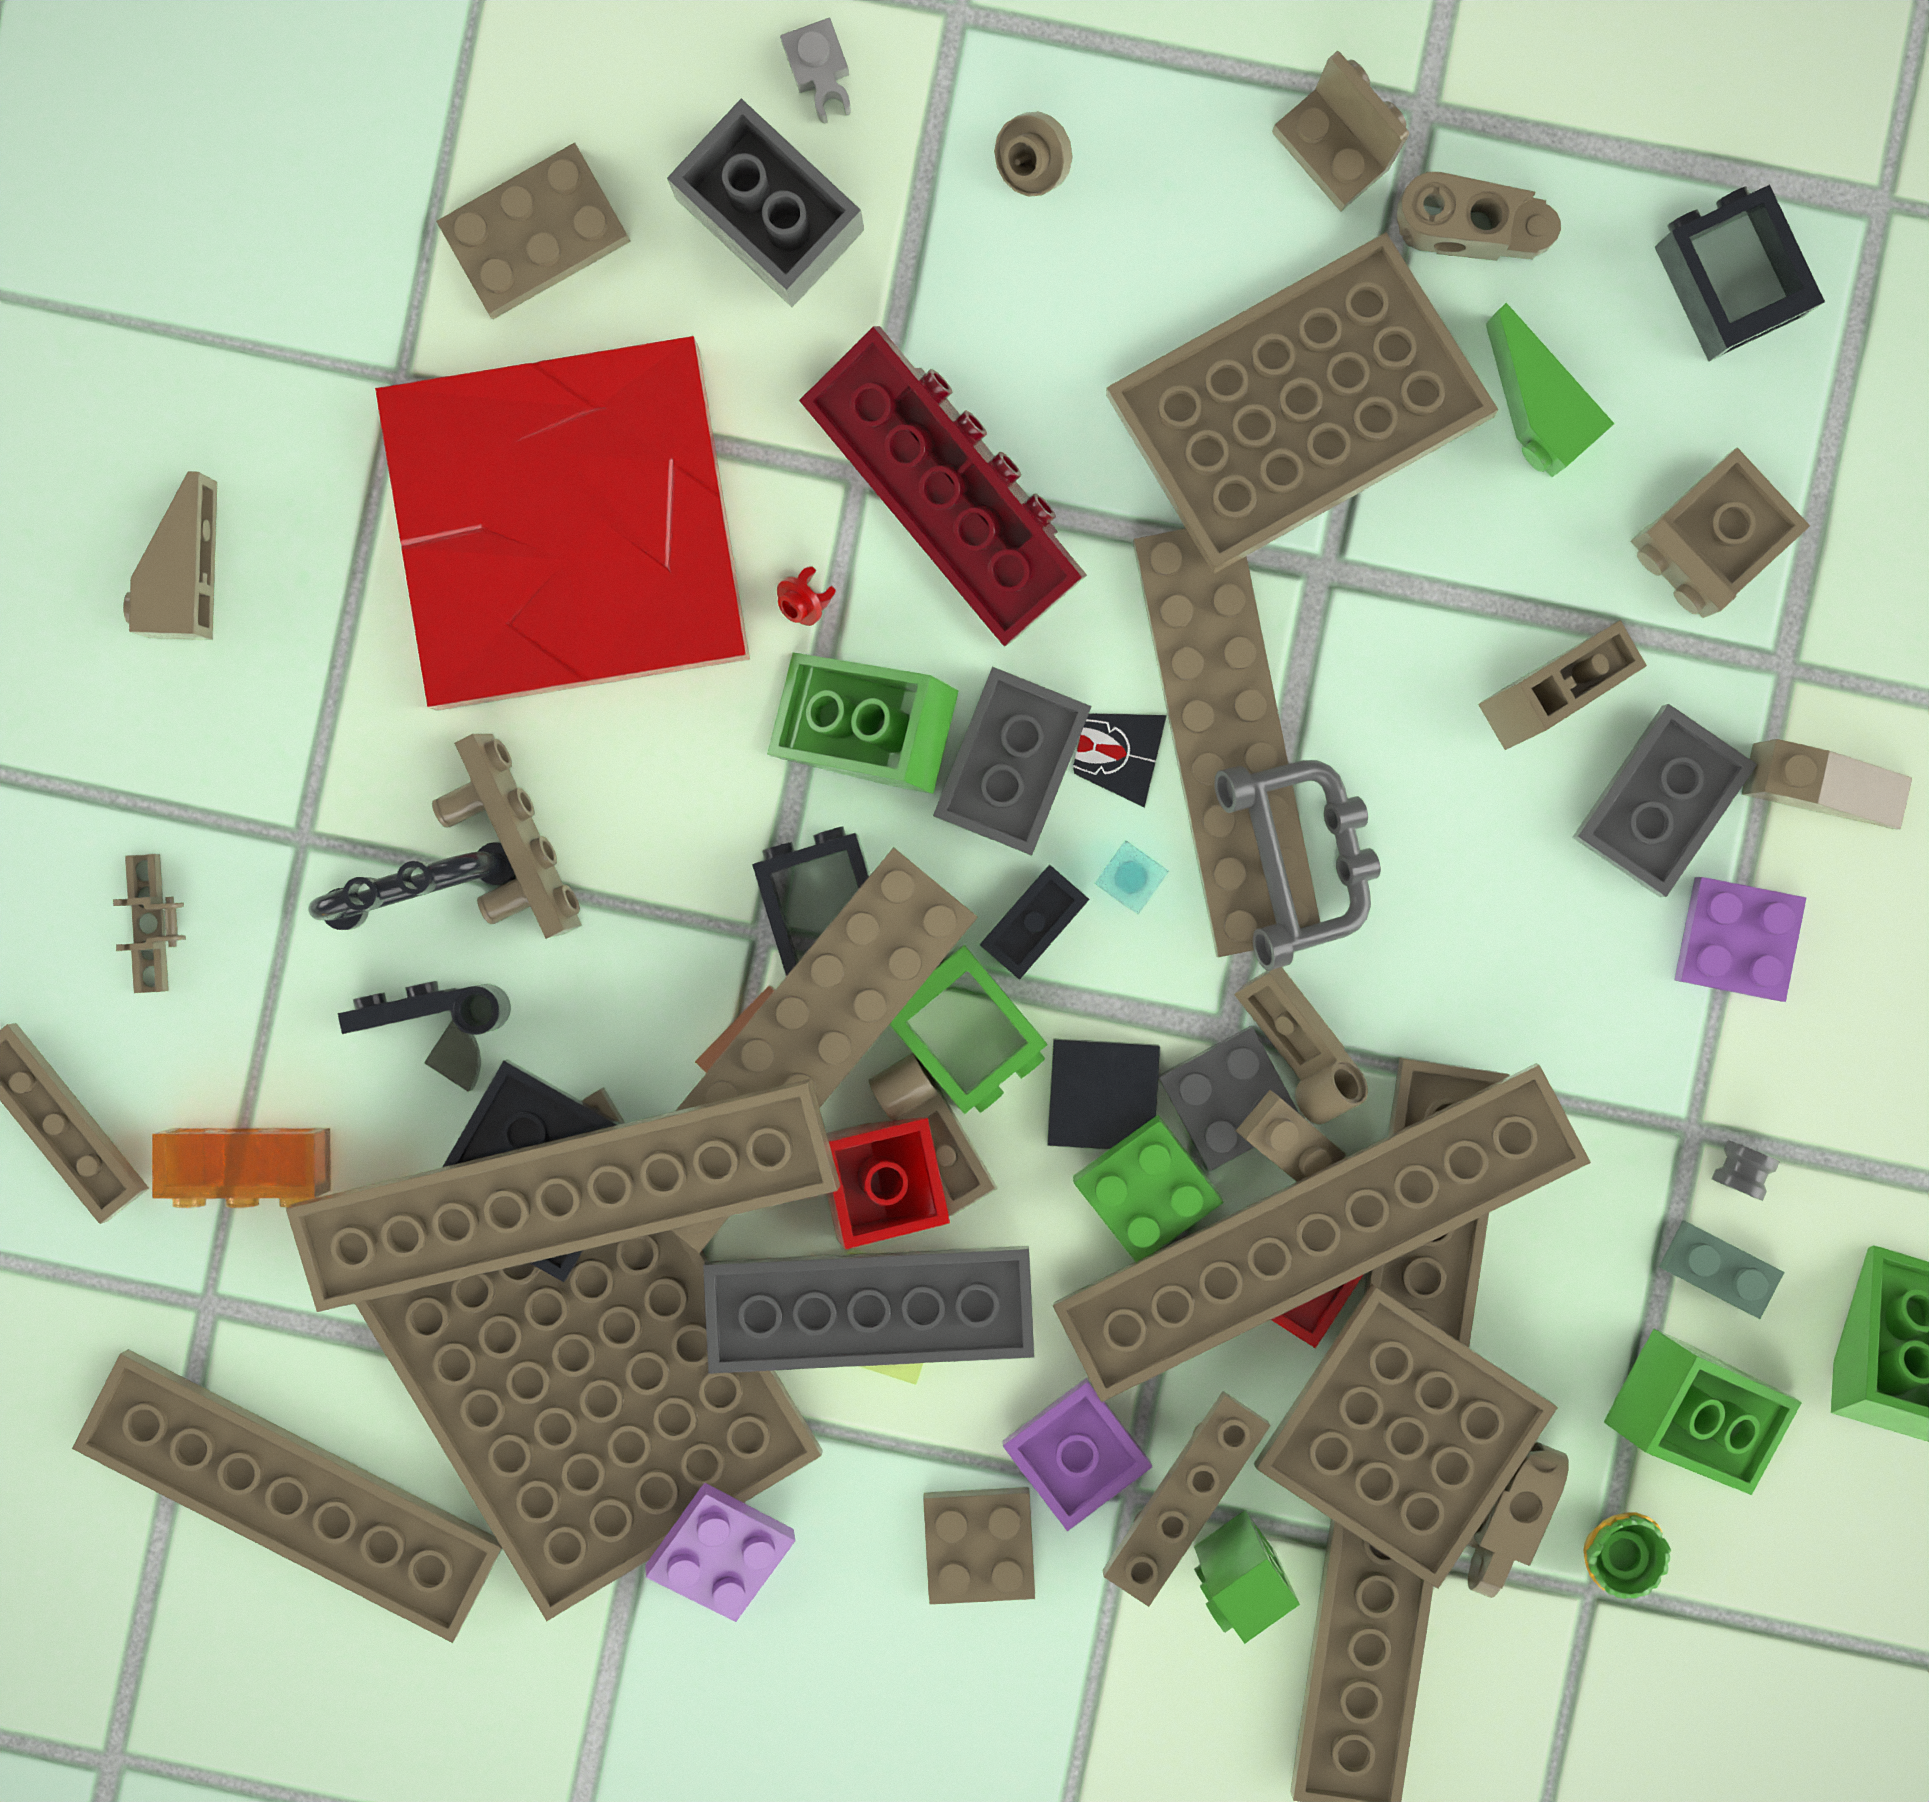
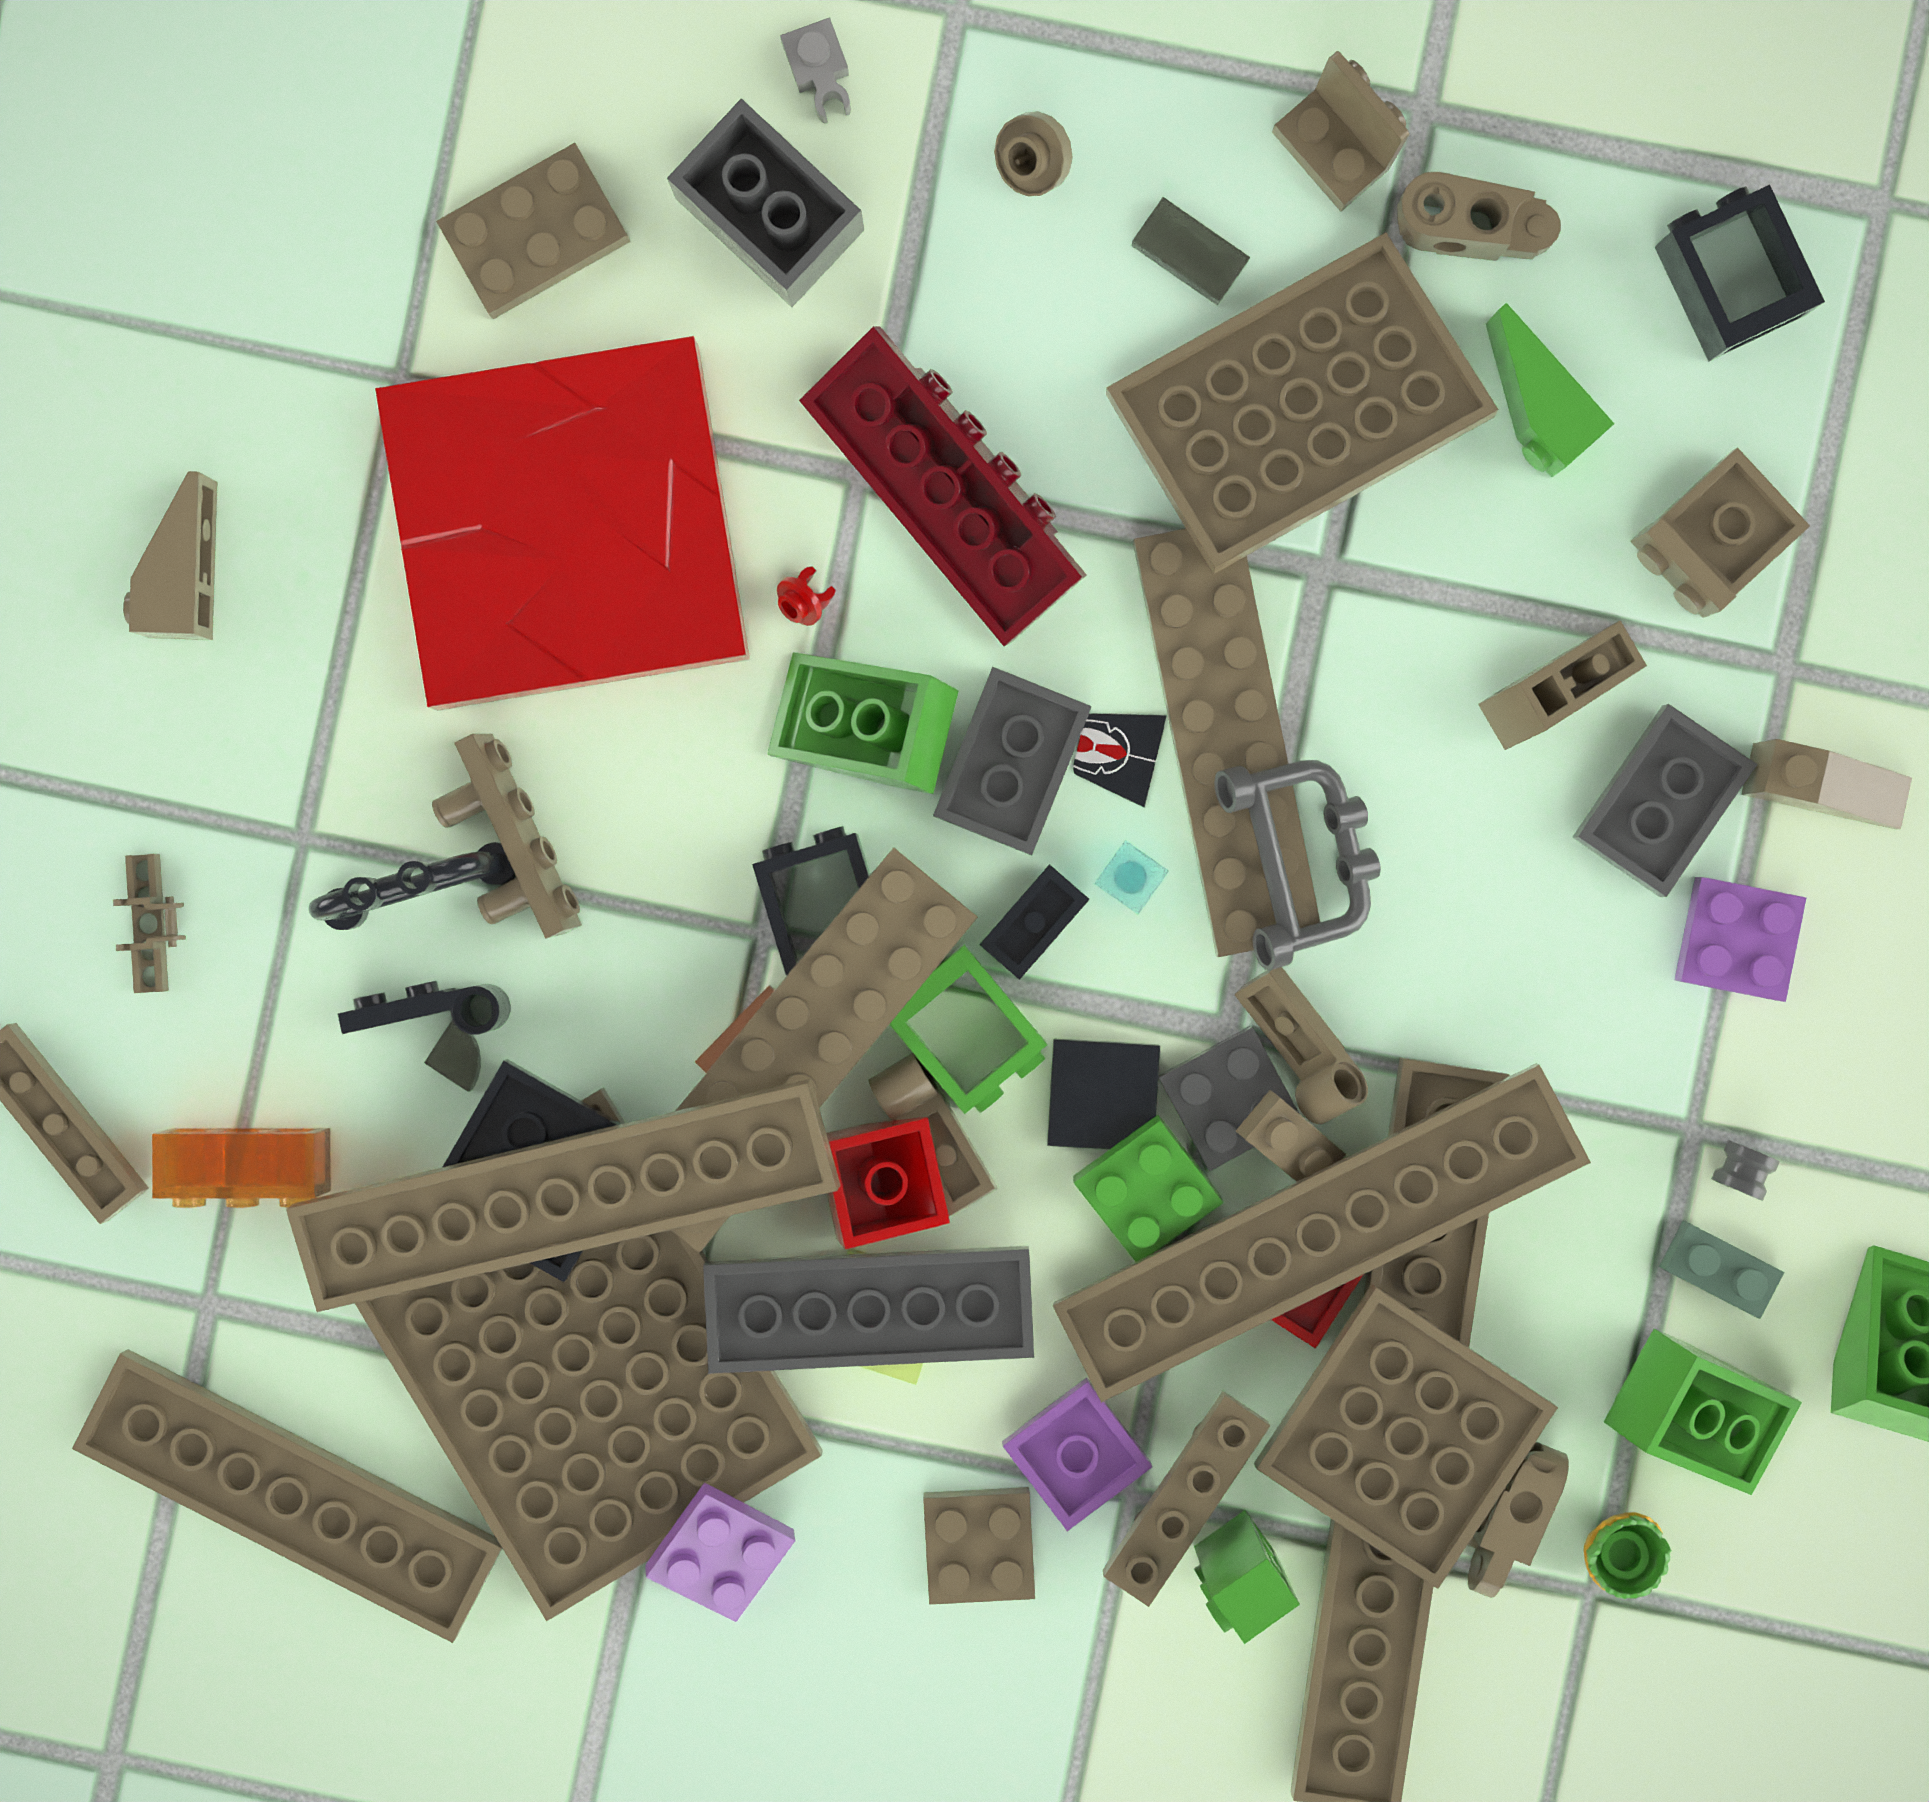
(1190, 251): none -> clear smoke tile

